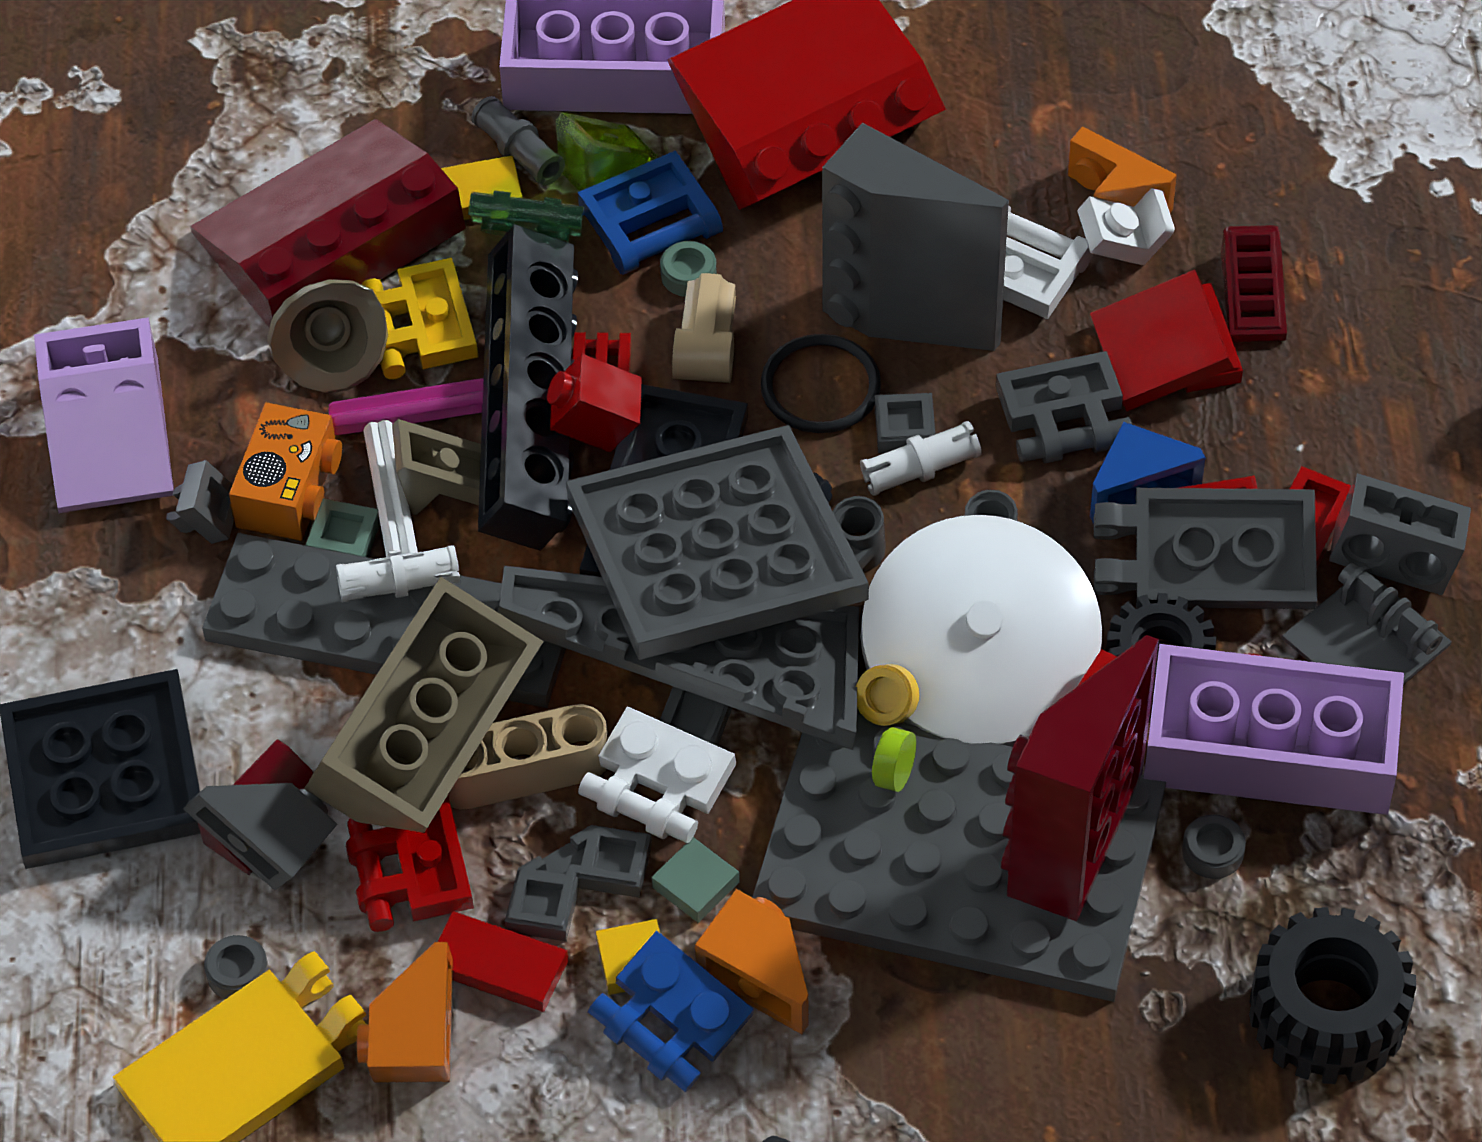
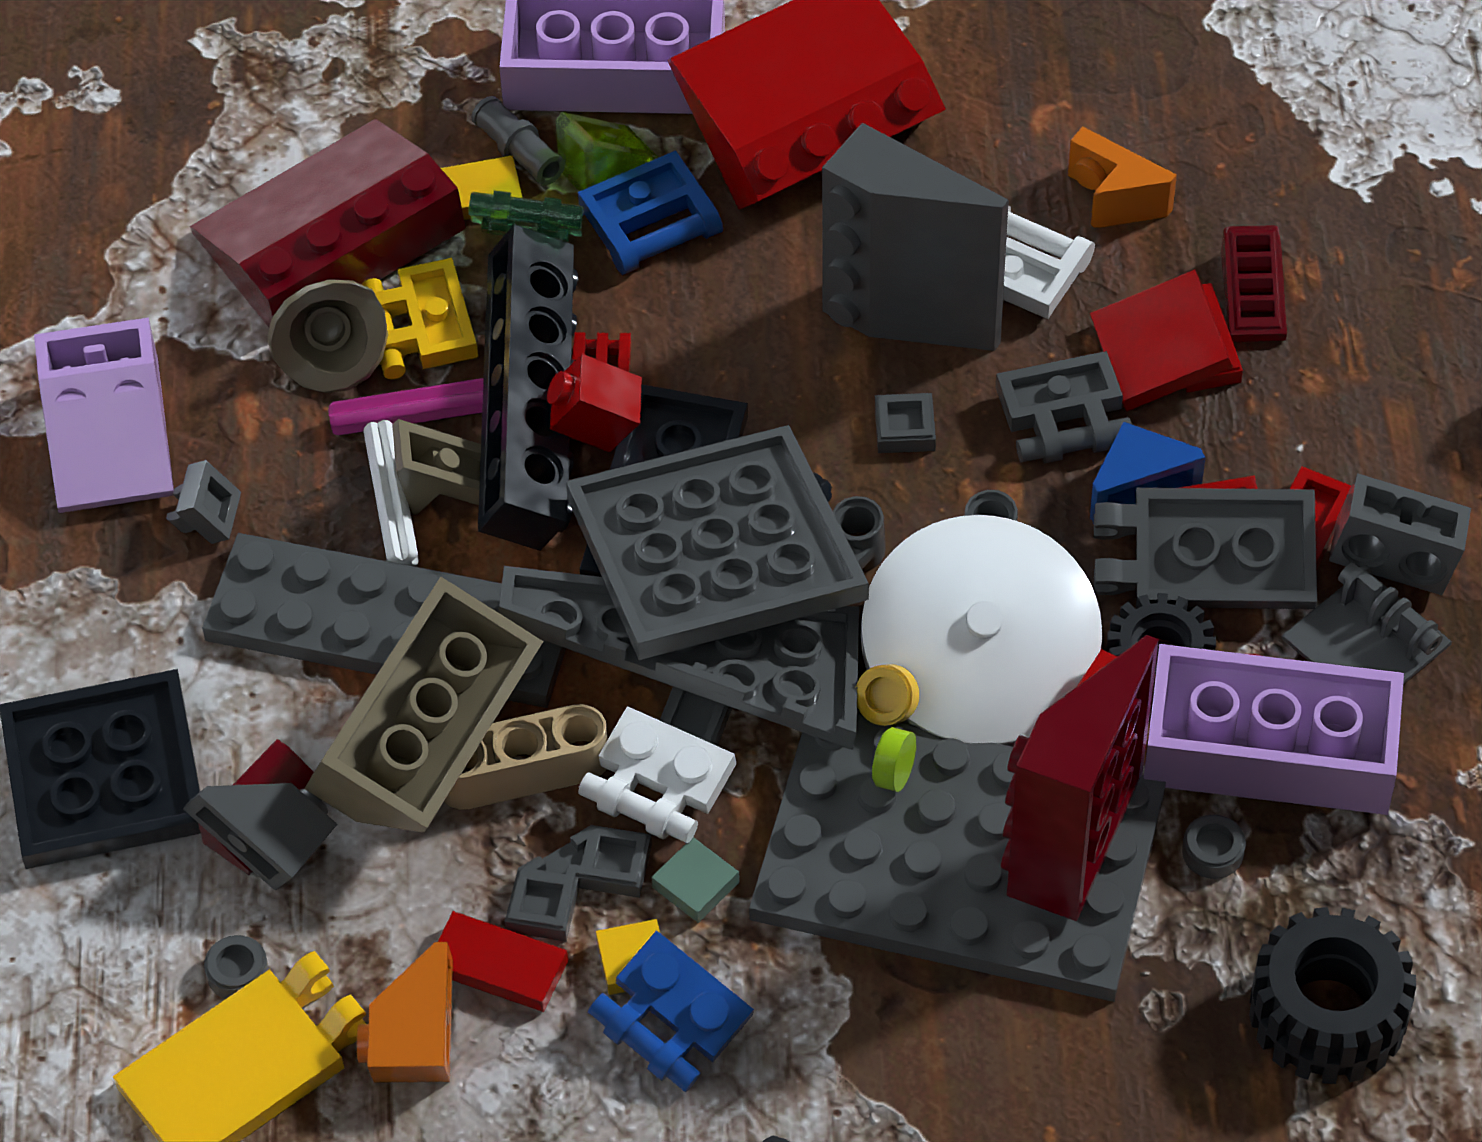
(284, 471): orange brick -> none
(344, 528): sand green tile -> none
(397, 573): white pin -> none
(430, 865): red plate -> none
(685, 263): sand green tile -> none
(705, 343): tan piece -> none
(757, 958): orange slope -> none
(827, 426): black tyre -> none
(920, 458): white pin -> none
(1125, 230): white bracket -> none

